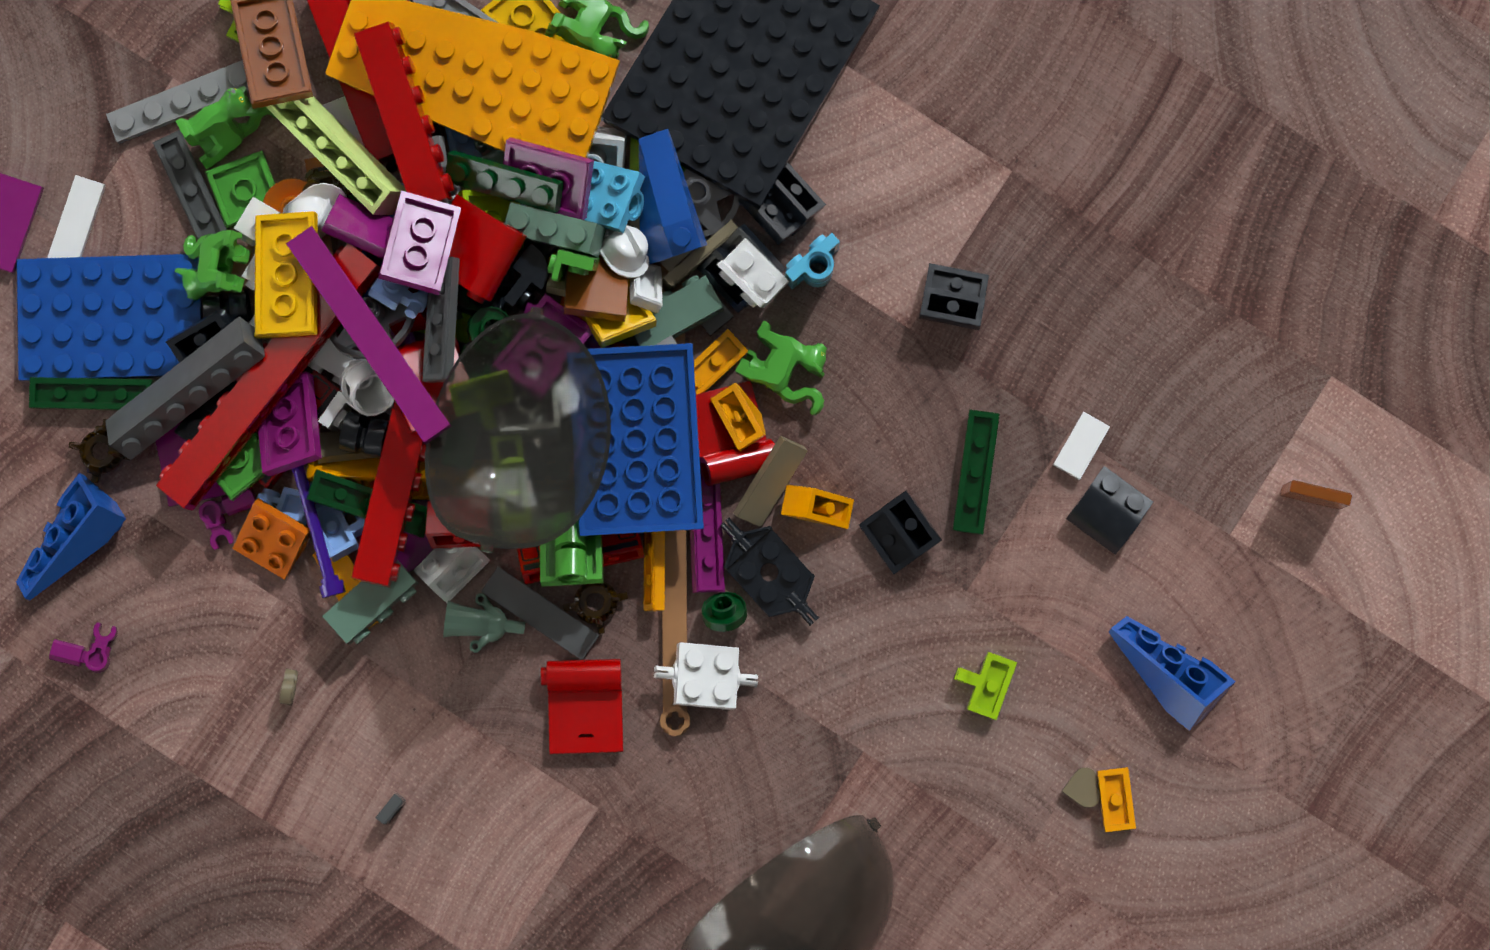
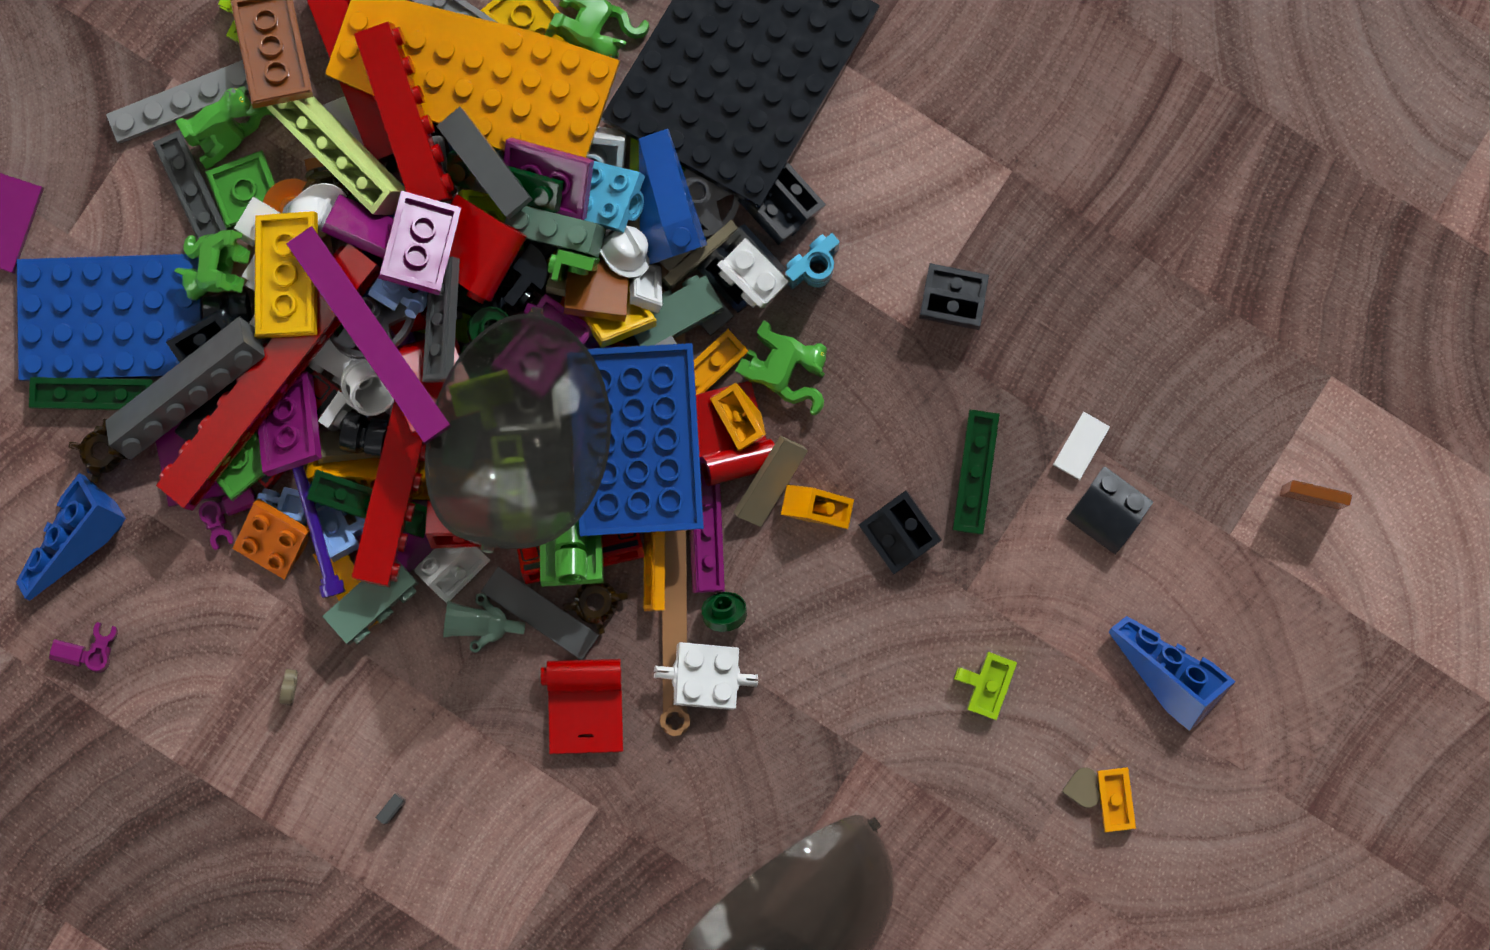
(77, 218): white tile -> none
(484, 162): none -> dark grey tile
(760, 547): black plate -> none

